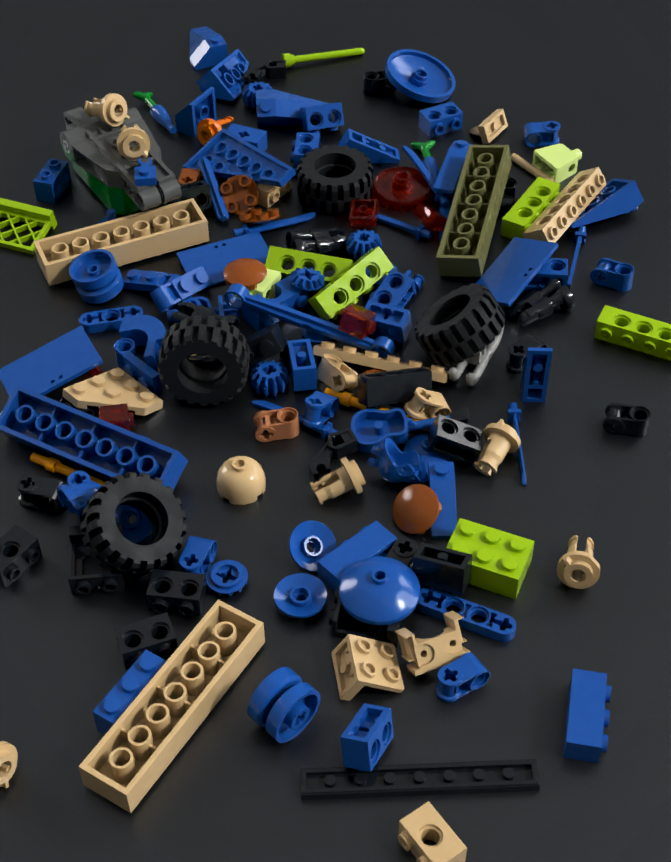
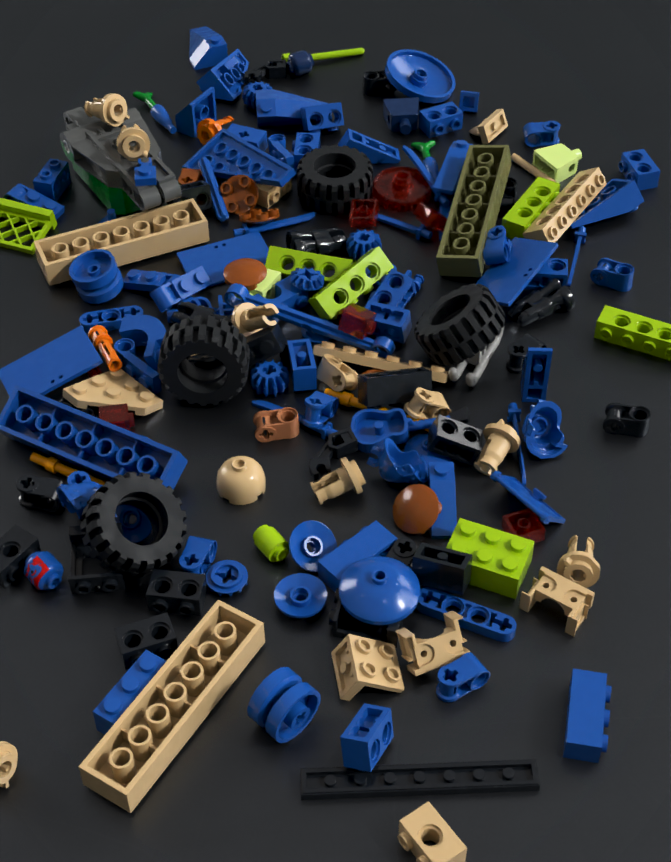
(29, 196): none -> blue plate
(43, 570): none -> blue head
(104, 344): none -> orange pin
(252, 319): none -> tan piece
(271, 543): none -> lime brick
(278, 149): none -> blue plate
(300, 63): none -> dark blue head
(401, 114): none -> dark blue torso
(469, 101): none -> blue tile
(497, 246): none -> blue piece
(524, 524): none -> clear red piece
(531, 499): none -> blue door
(543, 430): none -> blue helmet
(571, 596): none -> tan piece
(639, 167): none -> blue brick

